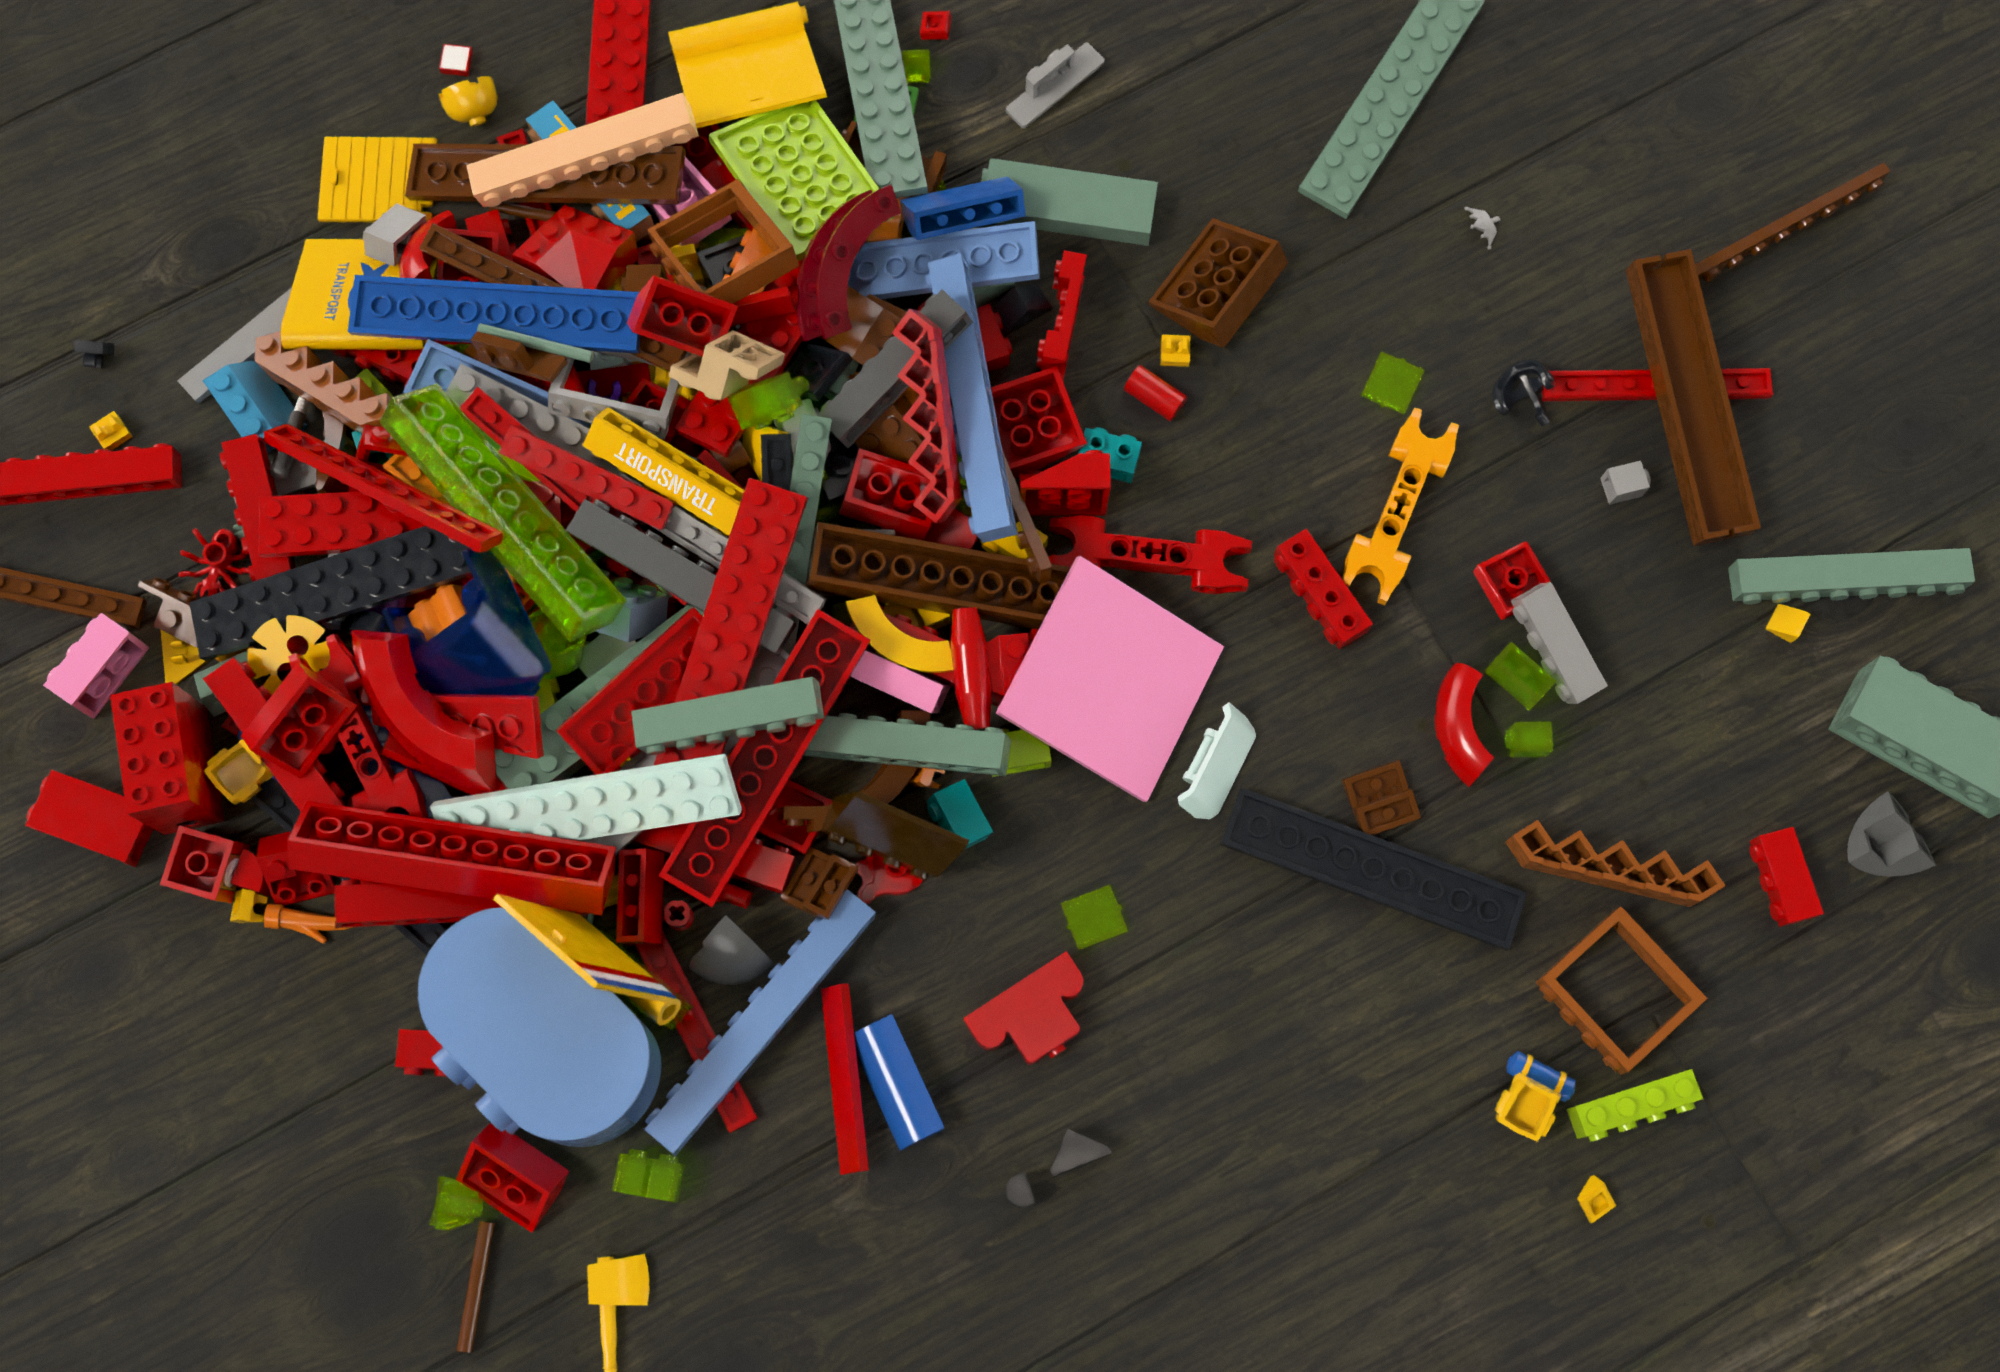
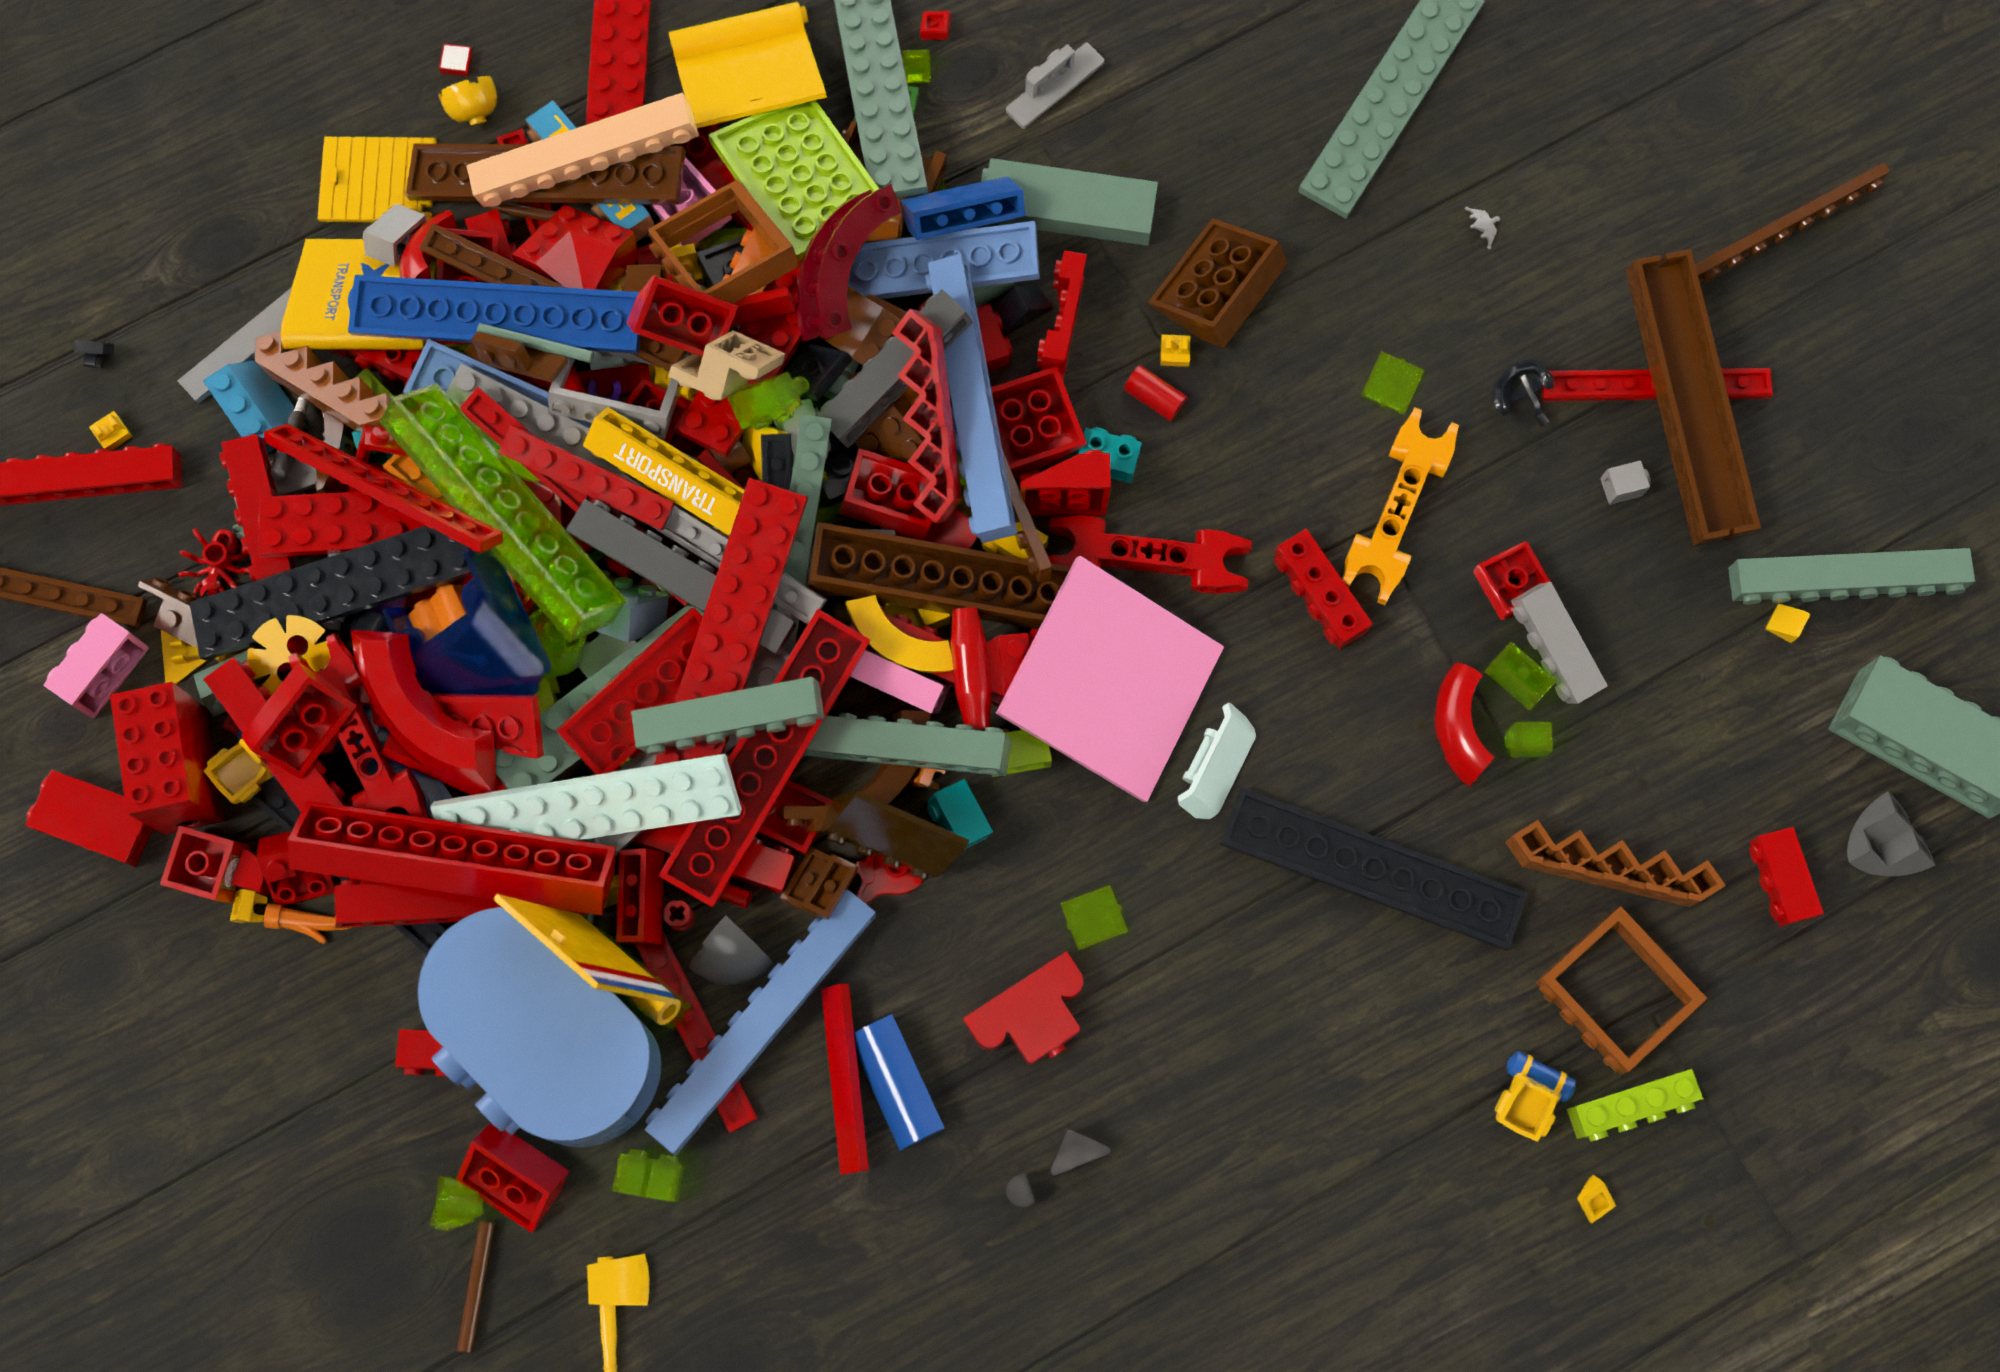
(1381, 798): reddish brown slope -> none

